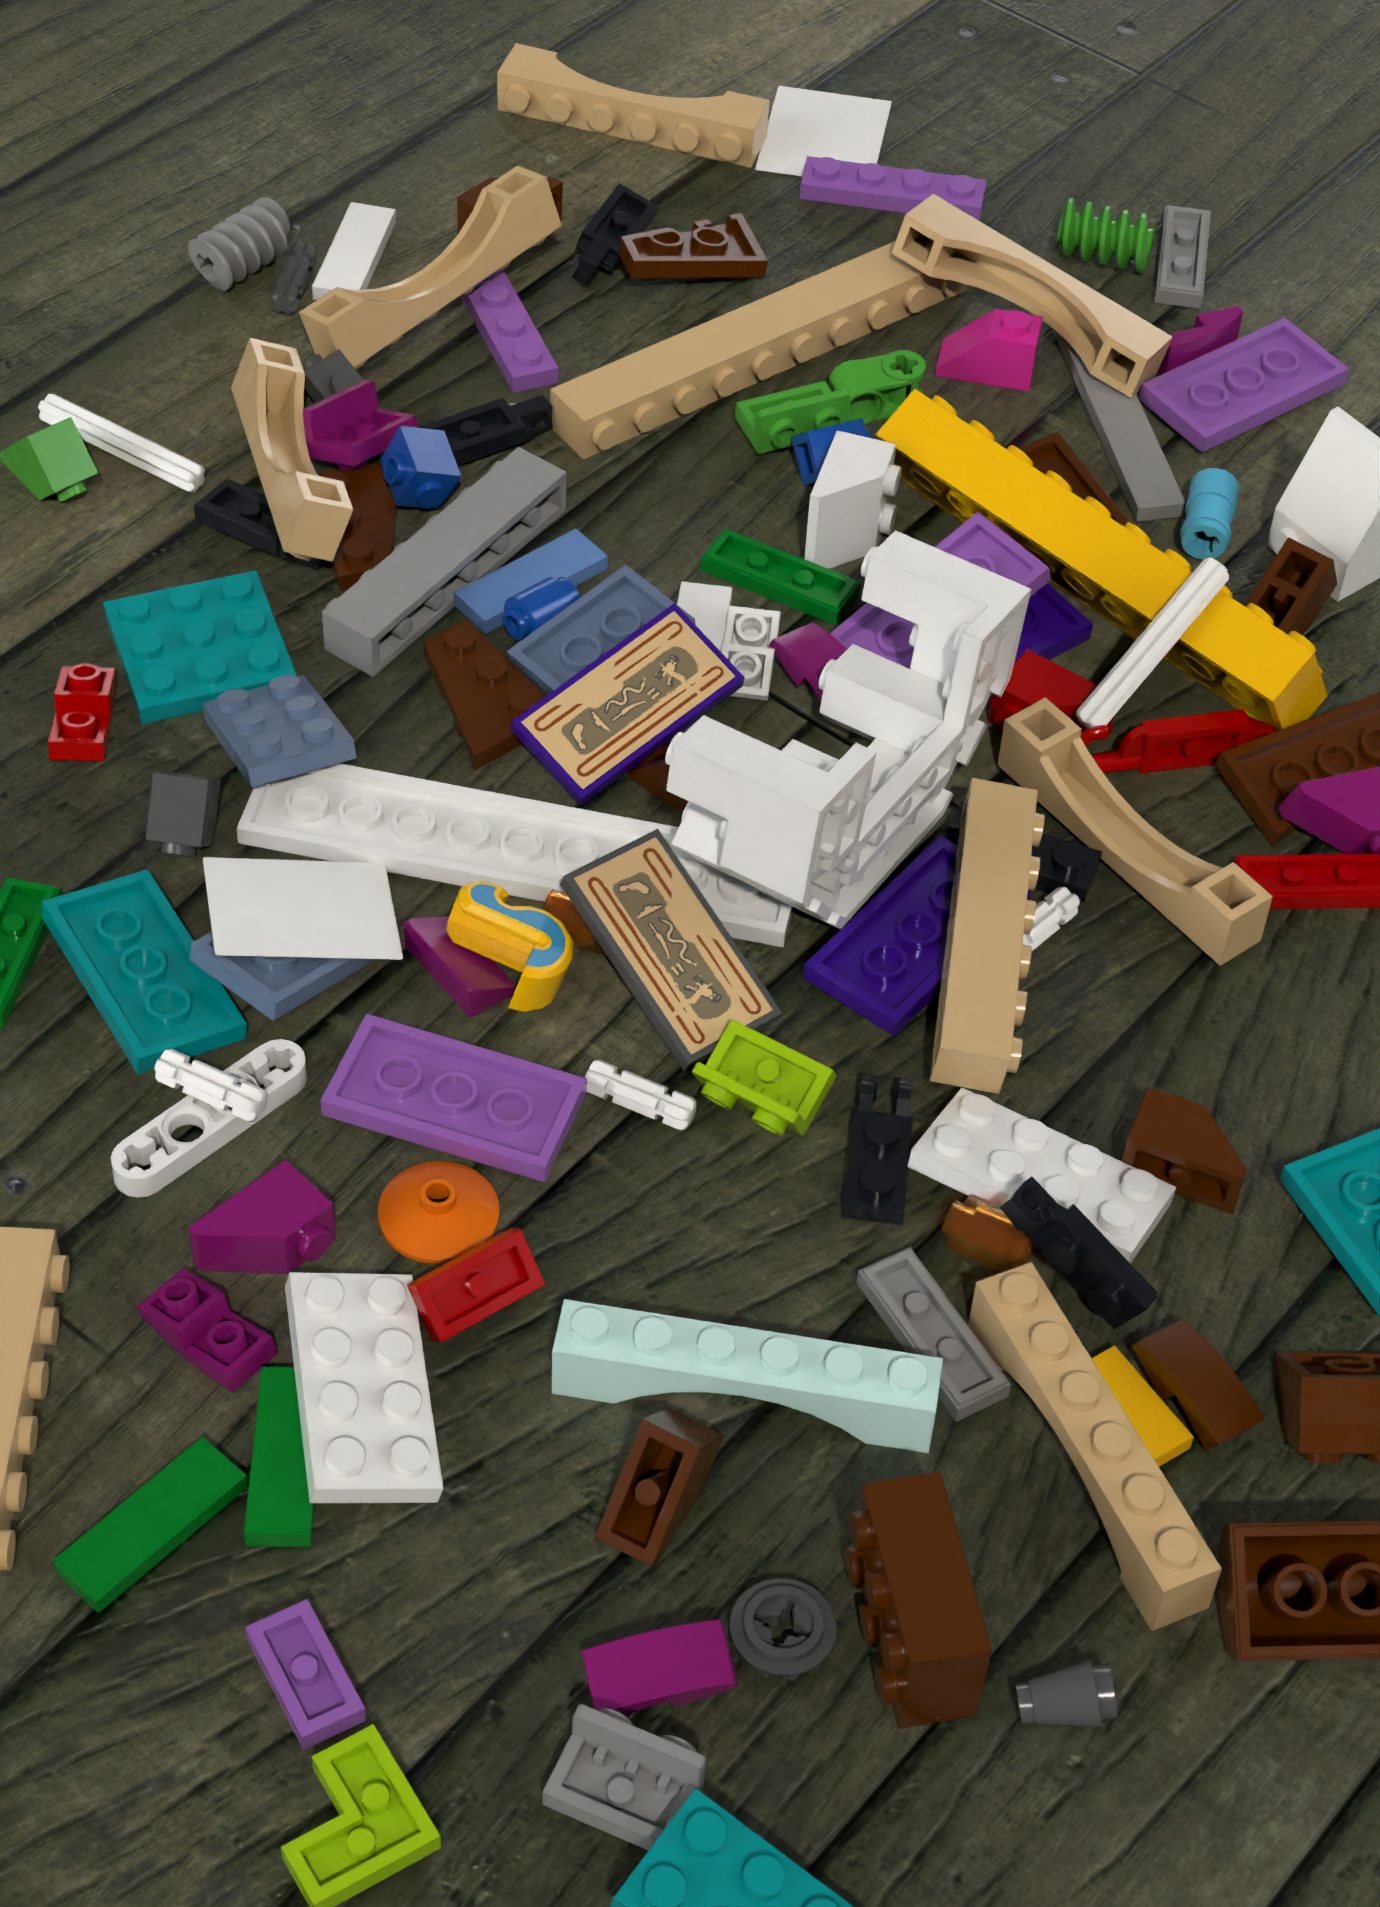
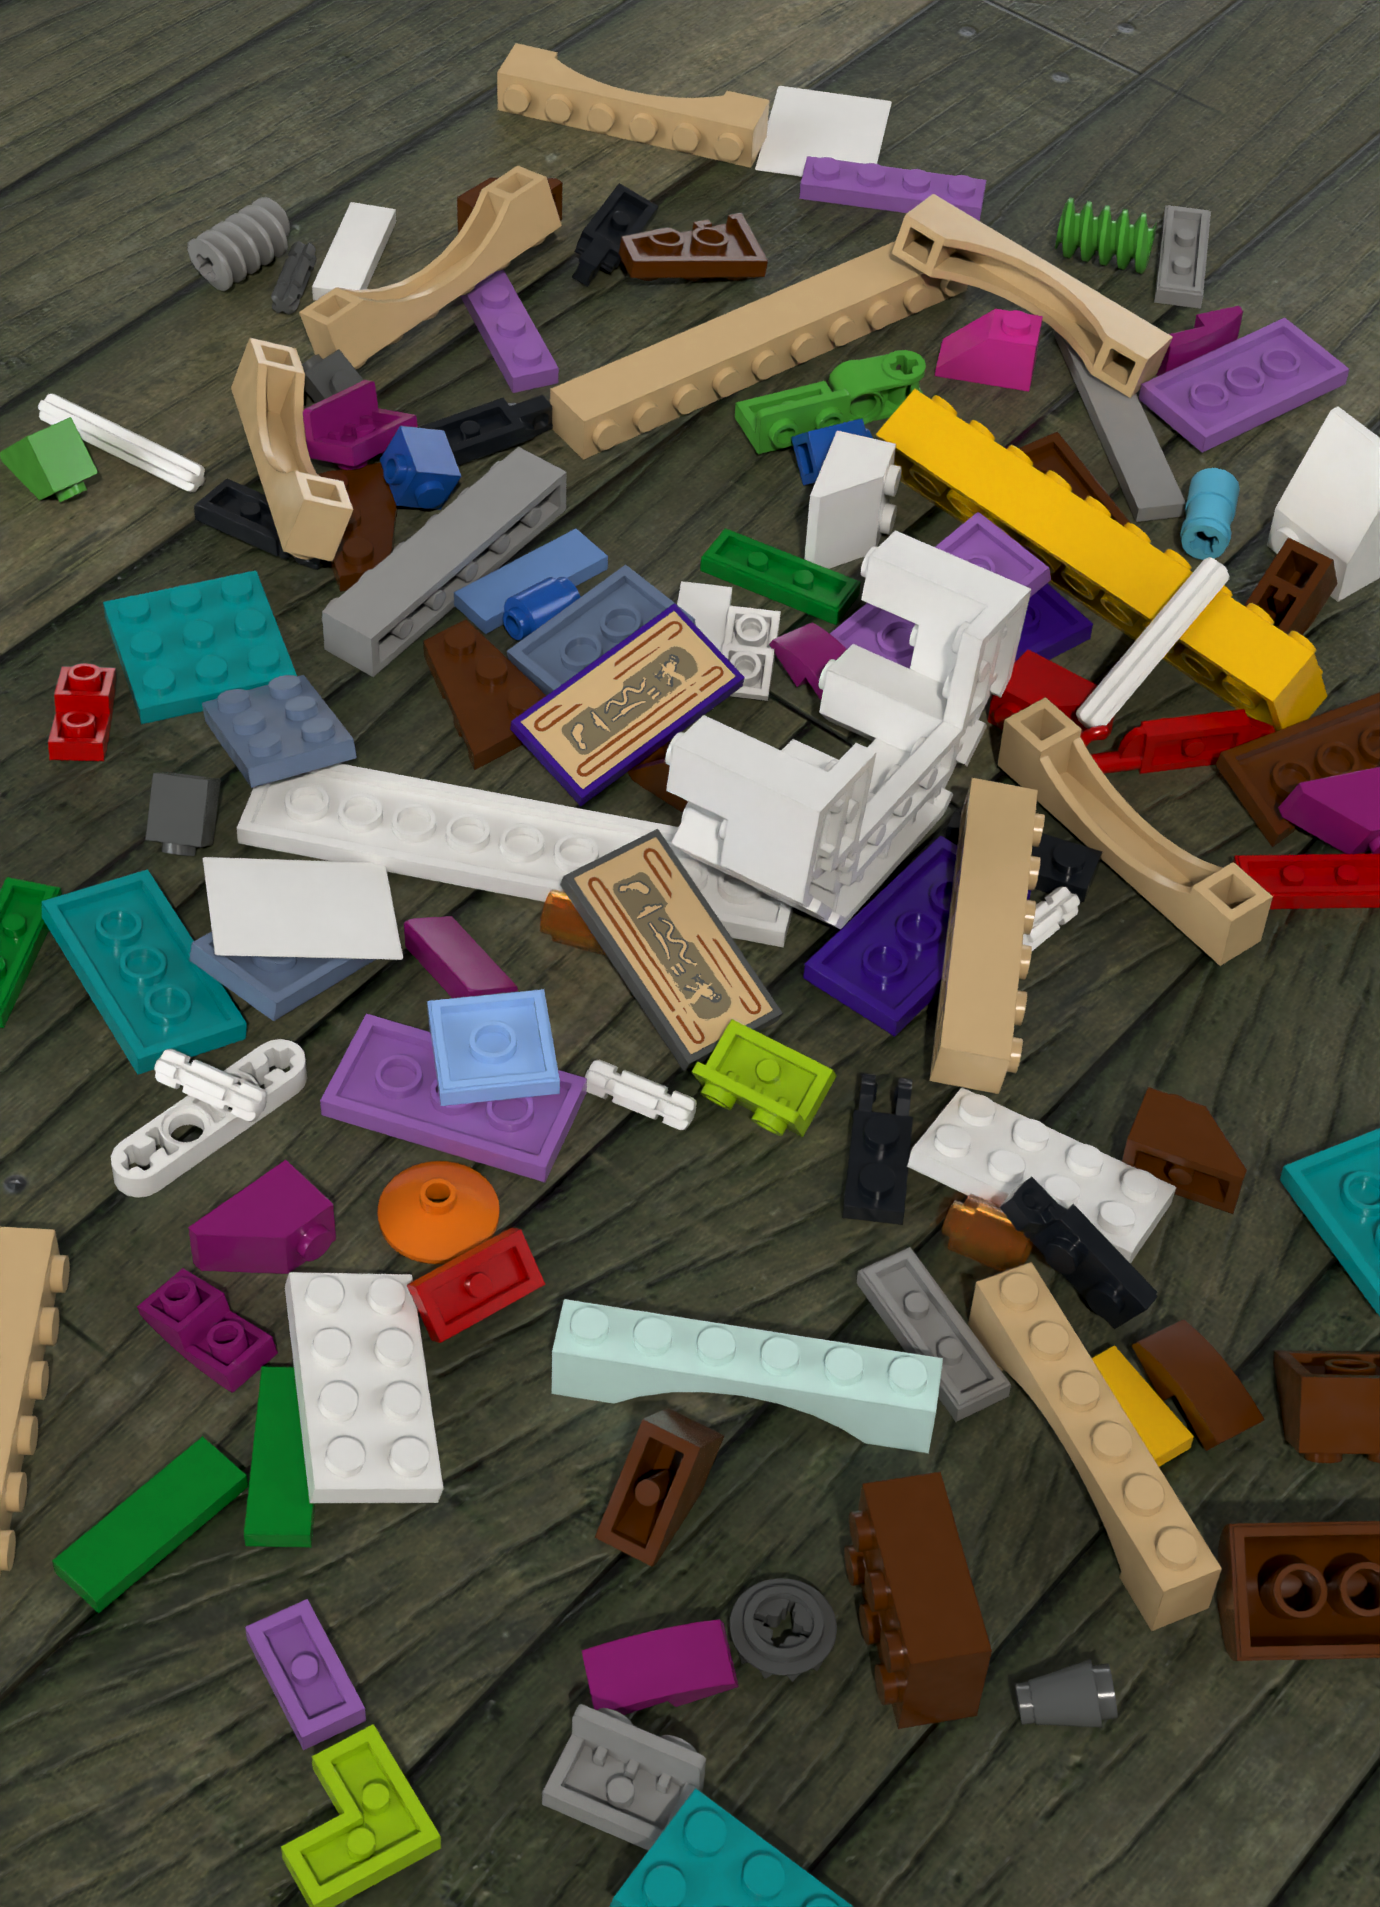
(493, 1047): none -> light blue tile
(515, 937): yellow animal -> none

